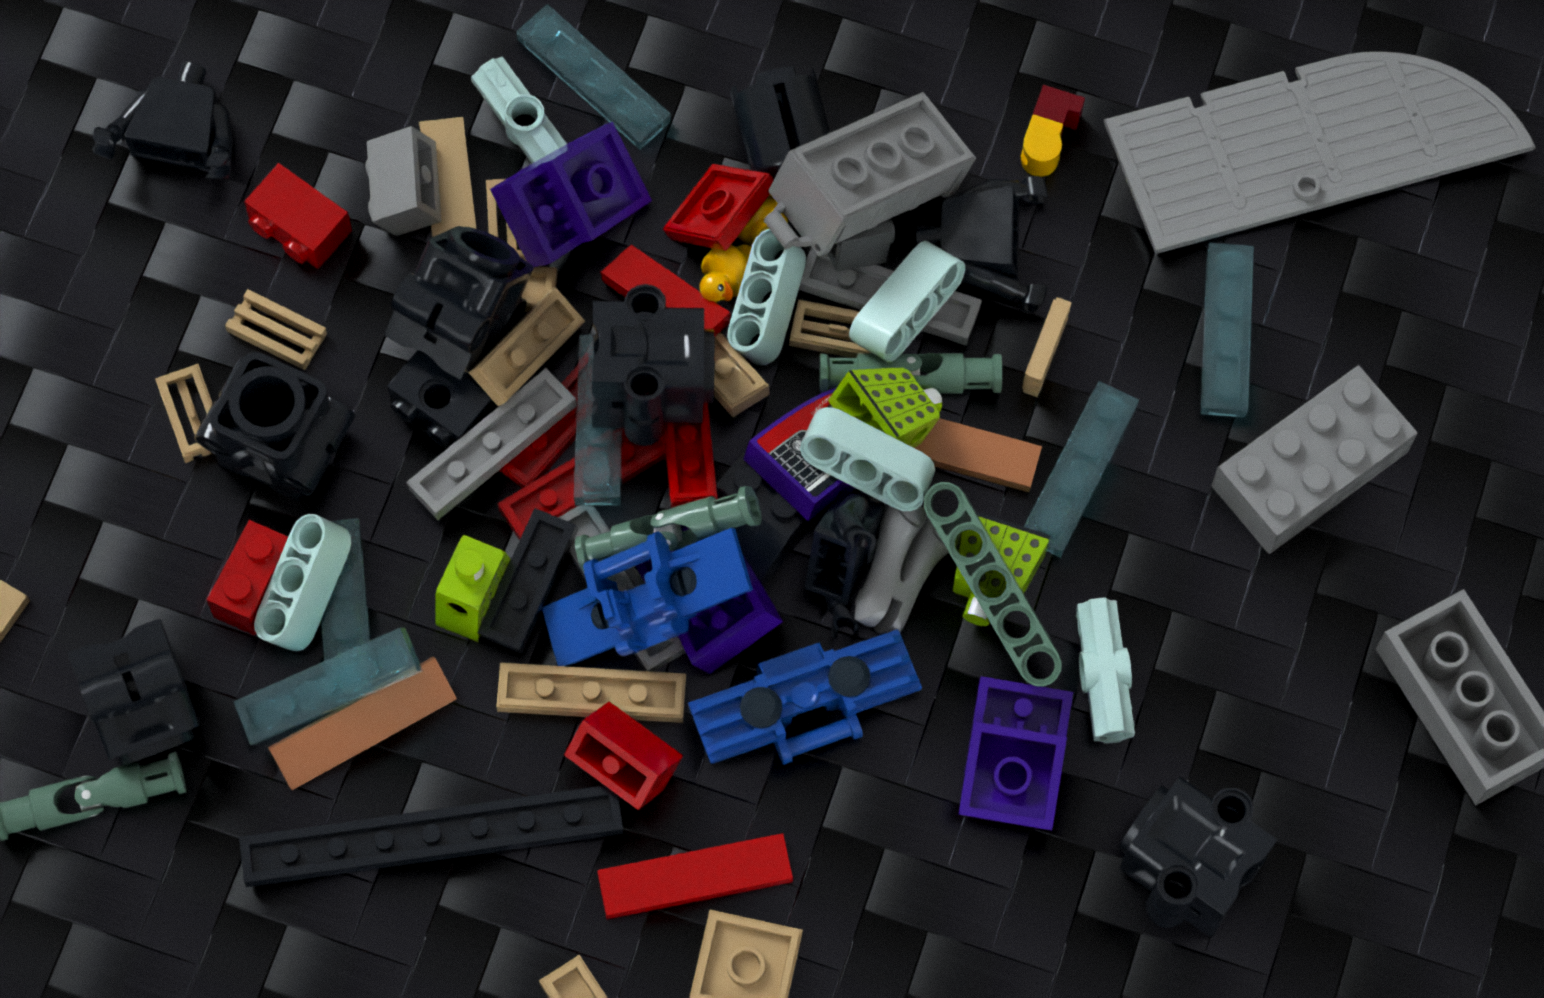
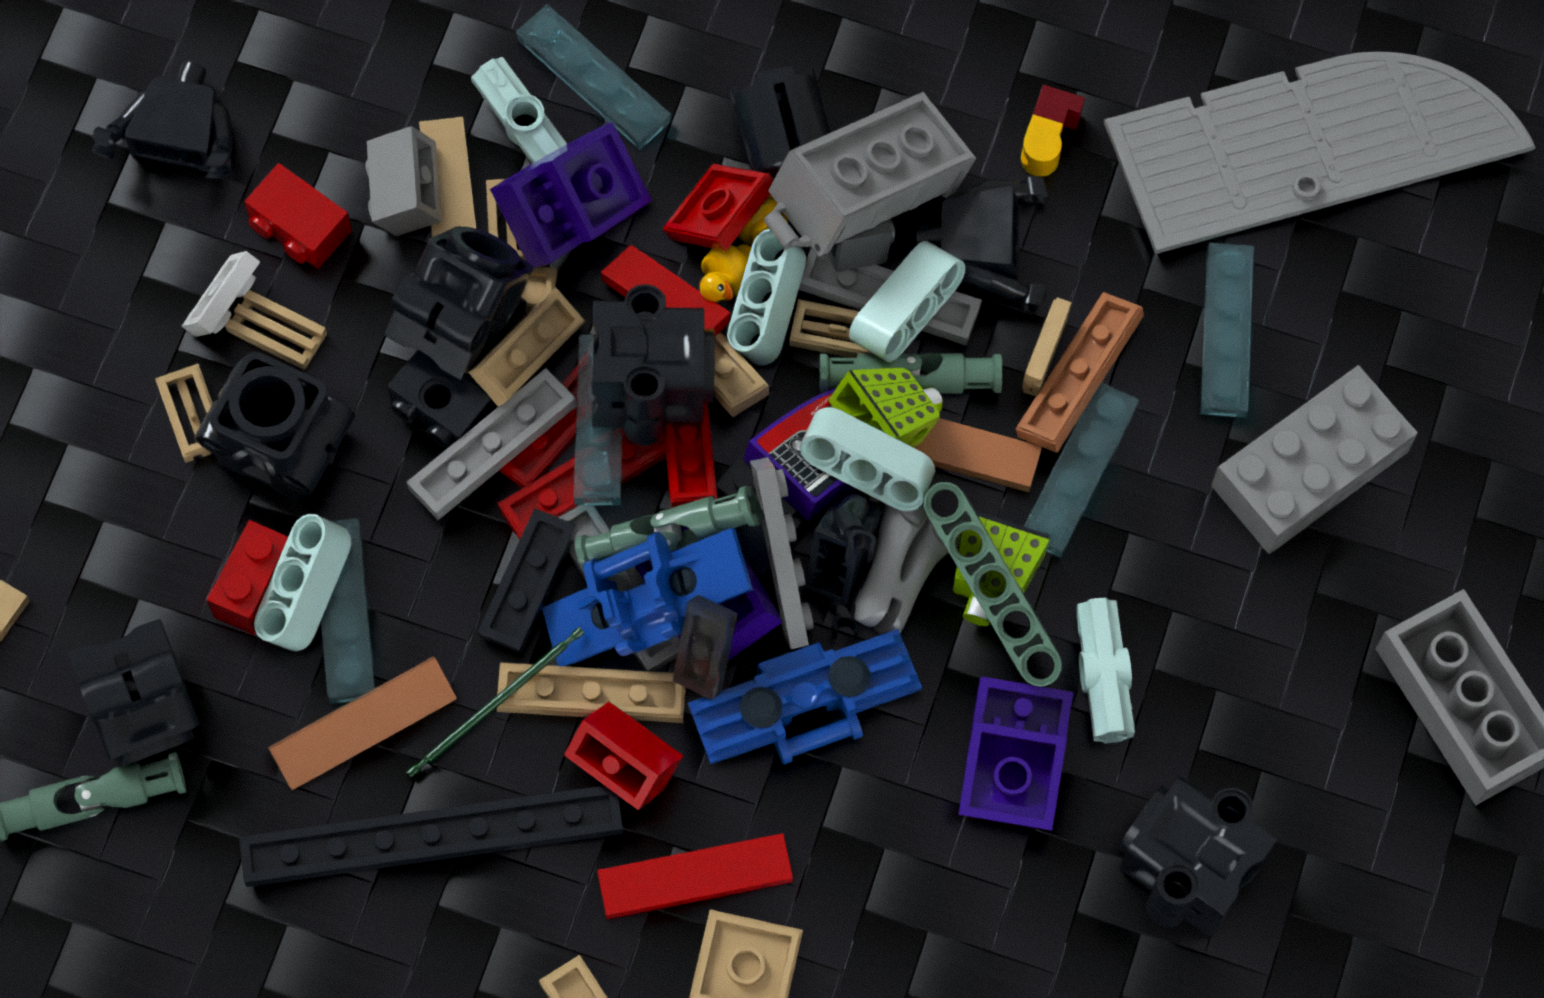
(231, 282): none -> white plate
(328, 686): clear light blue plate -> none
(470, 583): lime torso -> none
(495, 702): none -> dark green piece
(704, 647): none -> clear smoke plate
(785, 571): none -> light grey plate
(1079, 372): none -> nougat tile

